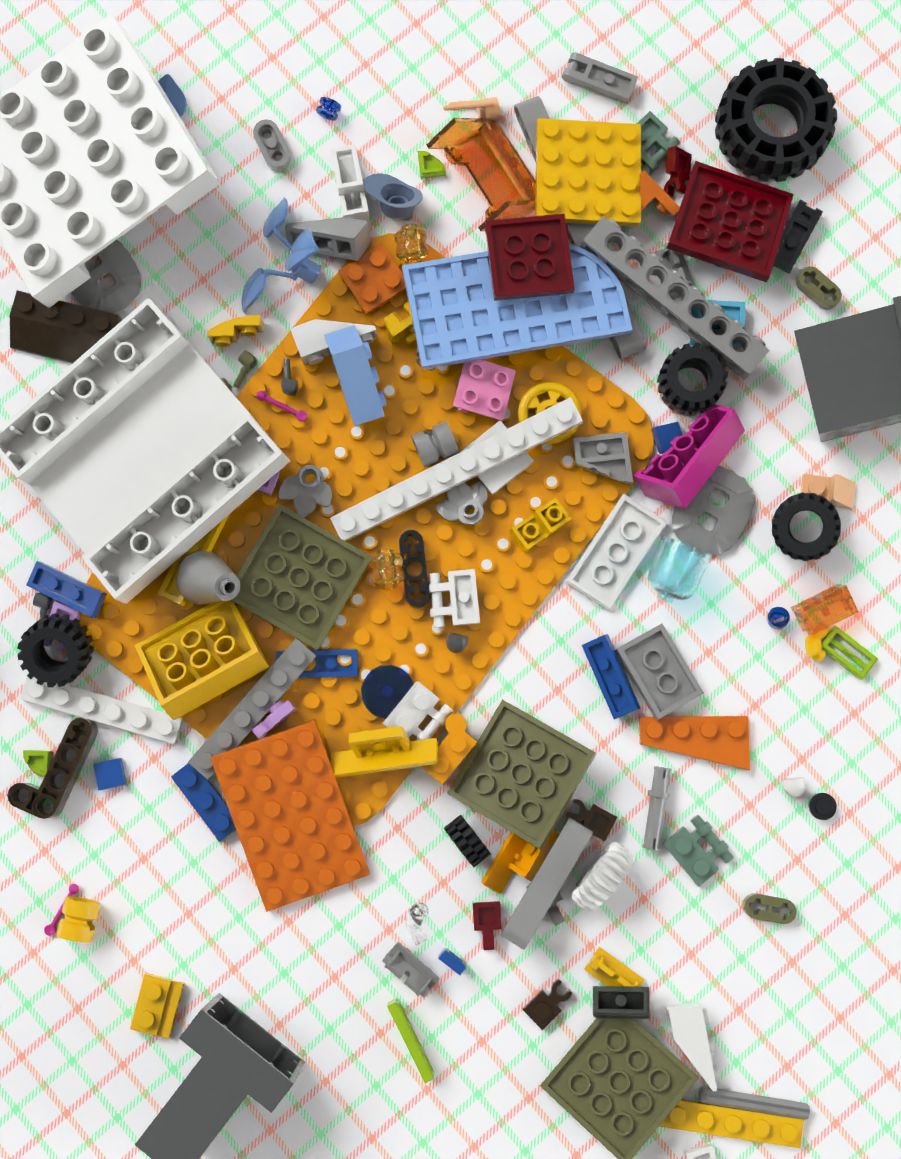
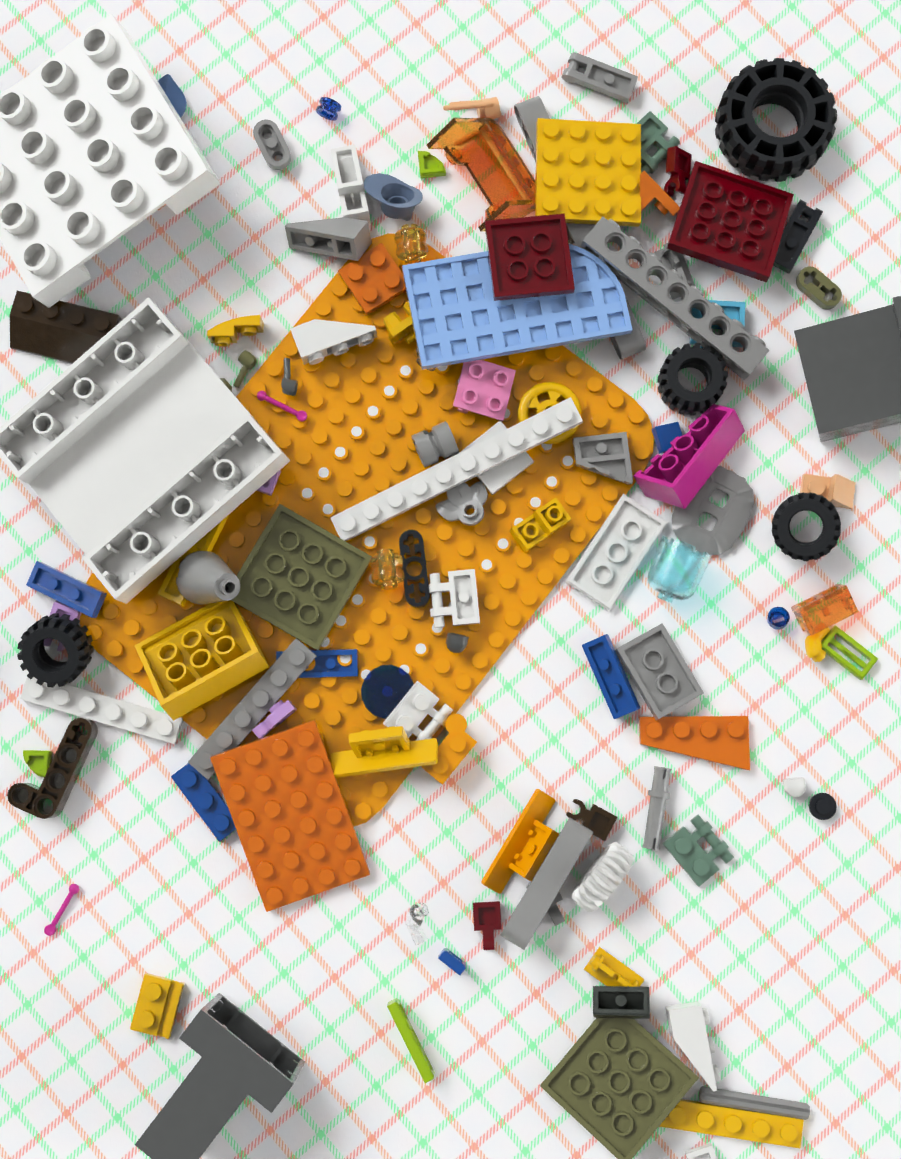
(44, 602): dark grey hand -> none
(78, 919): yellow wheel -> none
(110, 774): blue tile -> none
(120, 264): light grey piece -> none
(297, 260): medium blue plant -> none
(306, 494): light grey plate -> none
(355, 375): light blue wedge -> none
(401, 961): light grey hinge -> none
(467, 841): black tyre -> none
(522, 774): olive plate -> none
(544, 1007): dark brown plate -> none
(768, 915): olive beam -> none

